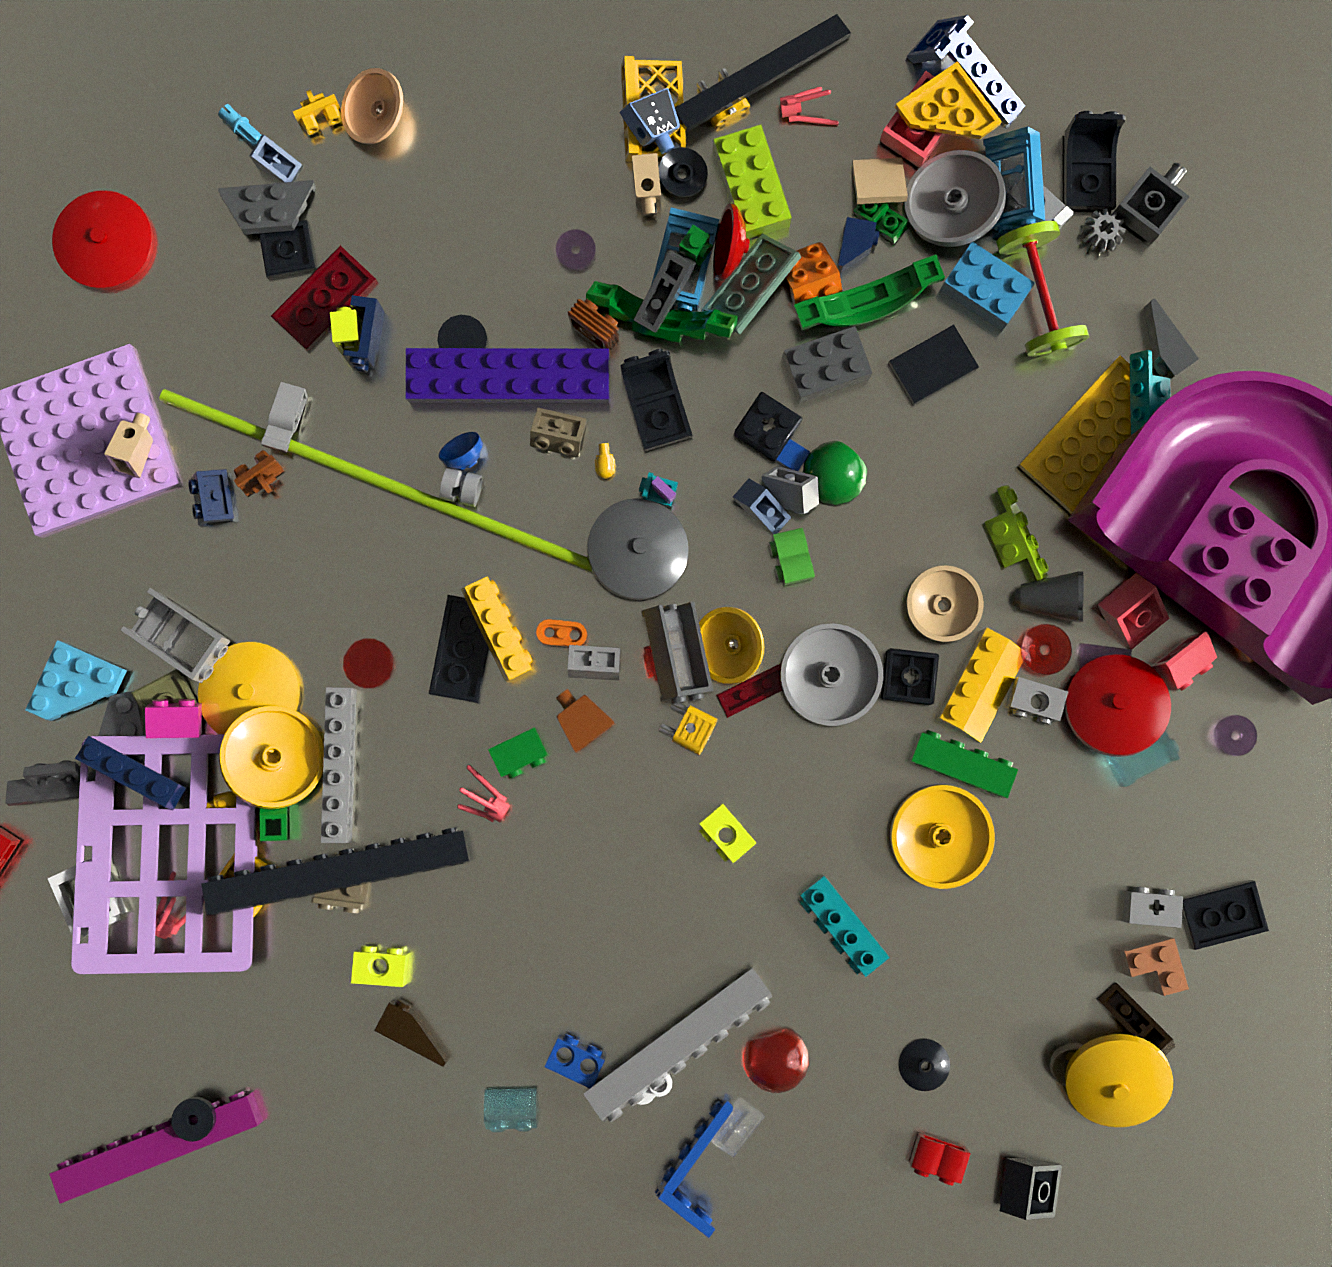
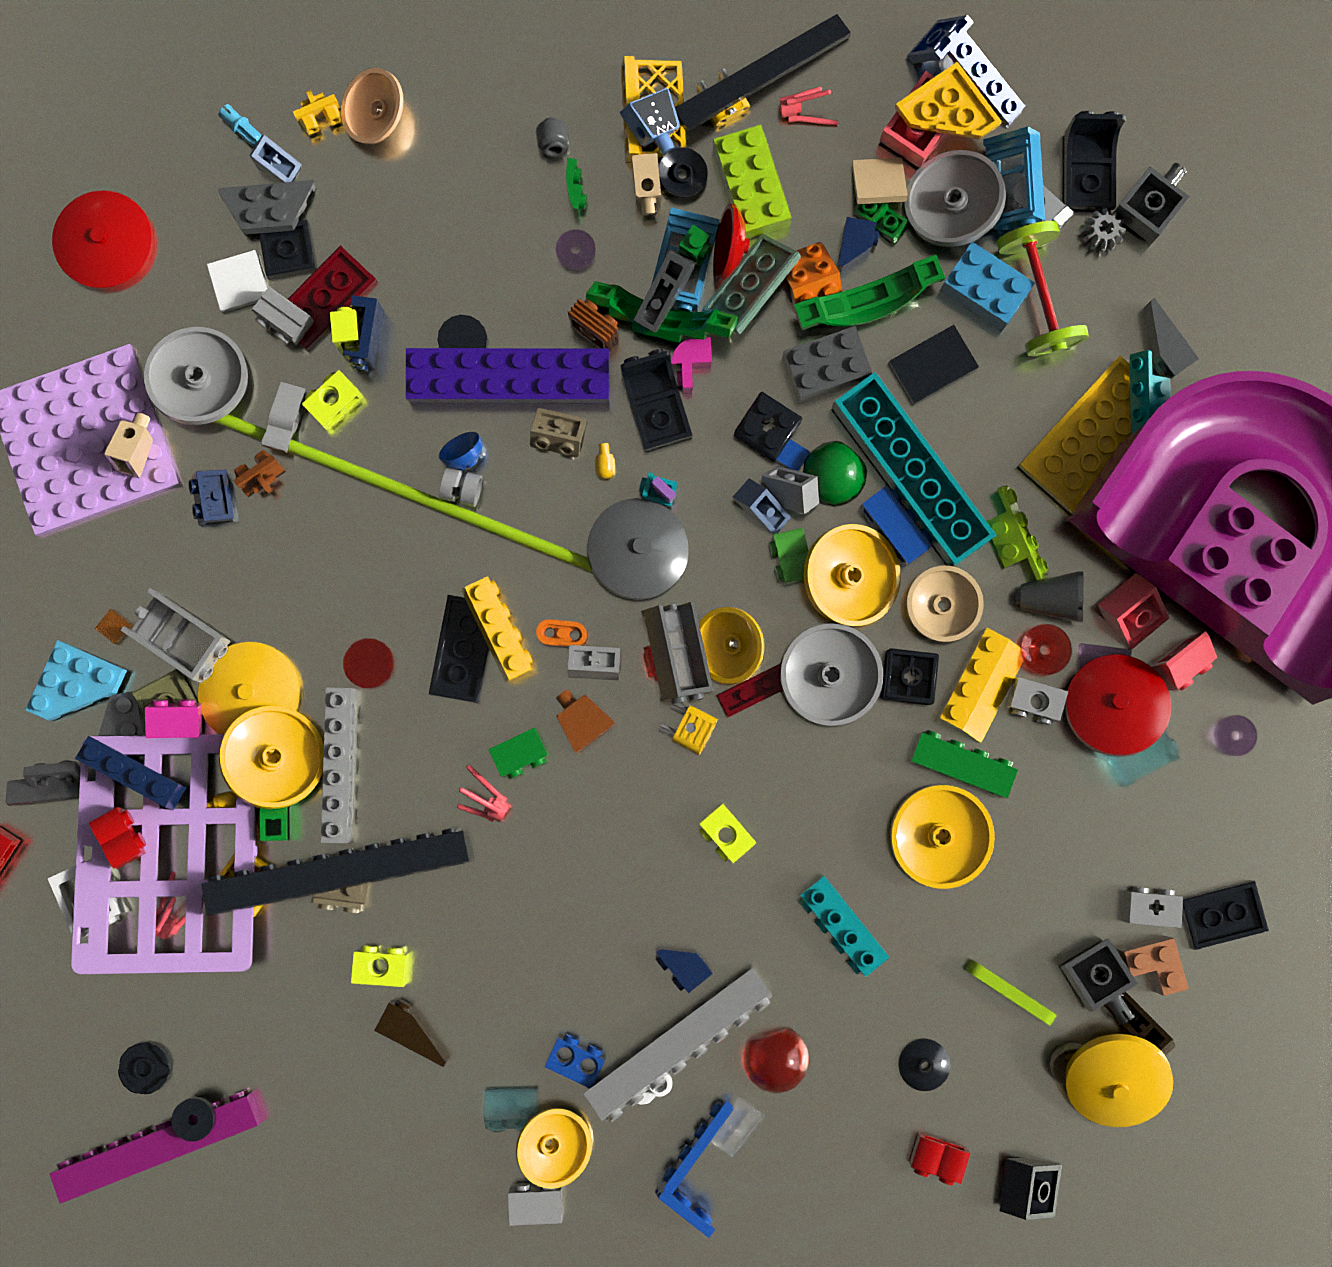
(111, 626): none -> clear orange tile
(118, 837): none -> red brick
(144, 1068): none -> black tile
(195, 375): none -> light grey dish
(237, 281): none -> white tile
(282, 316): none -> light grey brick
(326, 413): none -> neon yellow brick
(534, 1205): none -> light grey brick
(552, 137): none -> dark grey head
(565, 1156): none -> yellow dish
(575, 191): none -> green slope
(686, 966): none -> dark blue slope
(691, 355): none -> dark pink brick
(852, 575): none -> yellow dish
(896, 525): none -> blue brick
(913, 469): none -> teal brick
(1011, 992): none -> lime beam
(1115, 979): none -> dark grey brick

